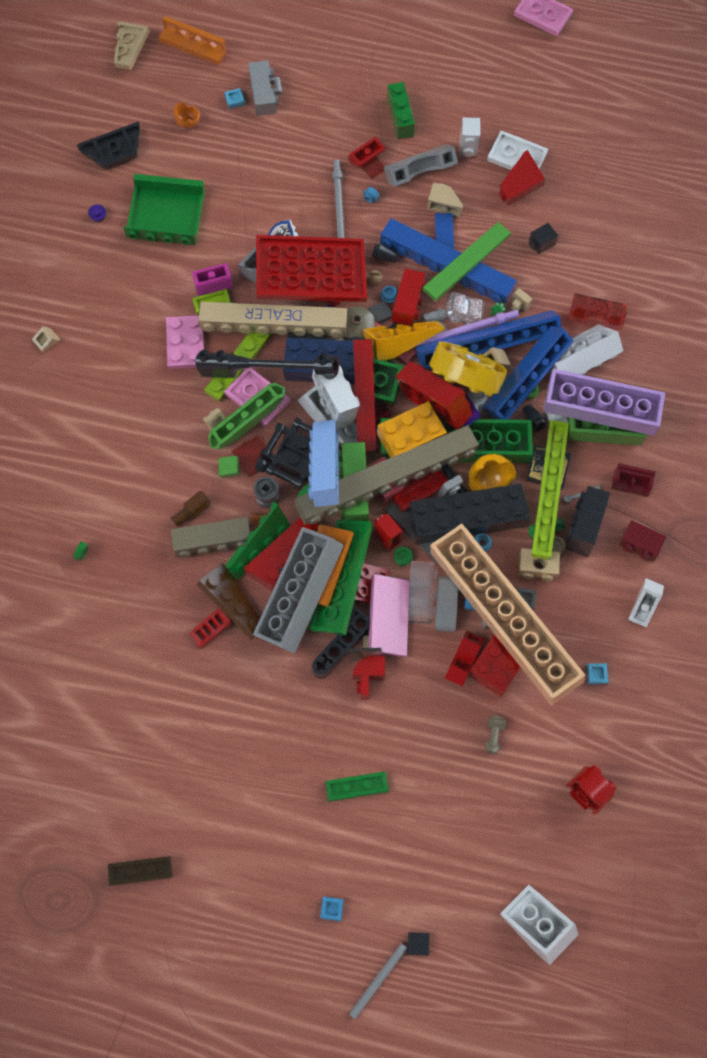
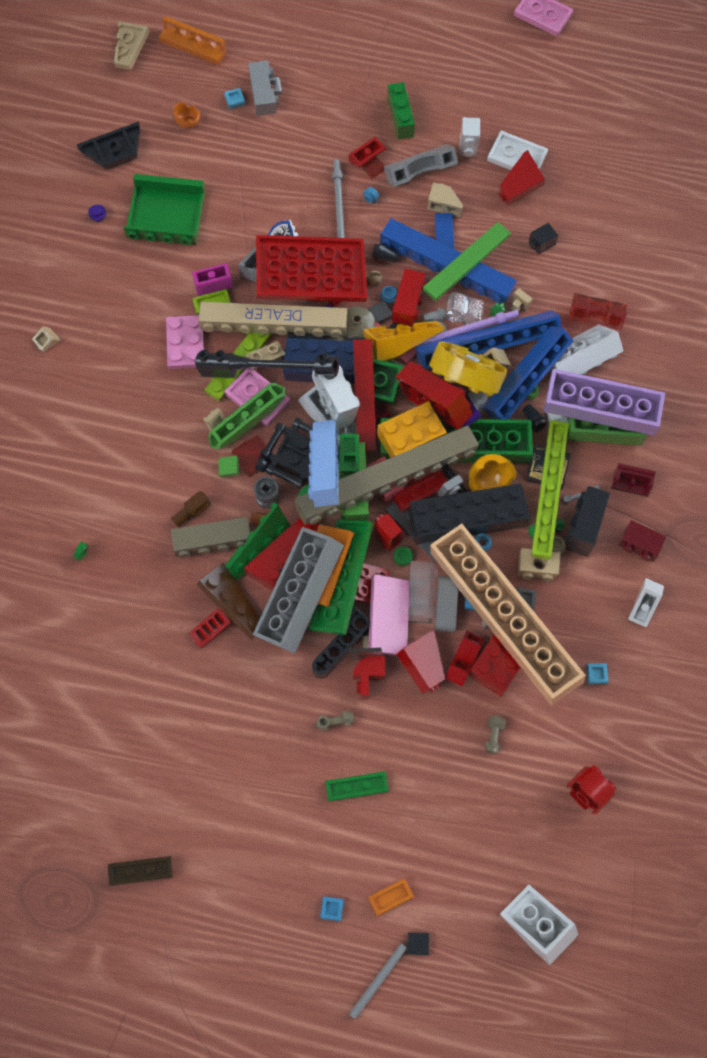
(270, 352): none -> tan hinge
(324, 722): none -> dark tan bar
(349, 452): none -> green slope
(390, 897): none -> orange tile
(423, 662): none -> slope

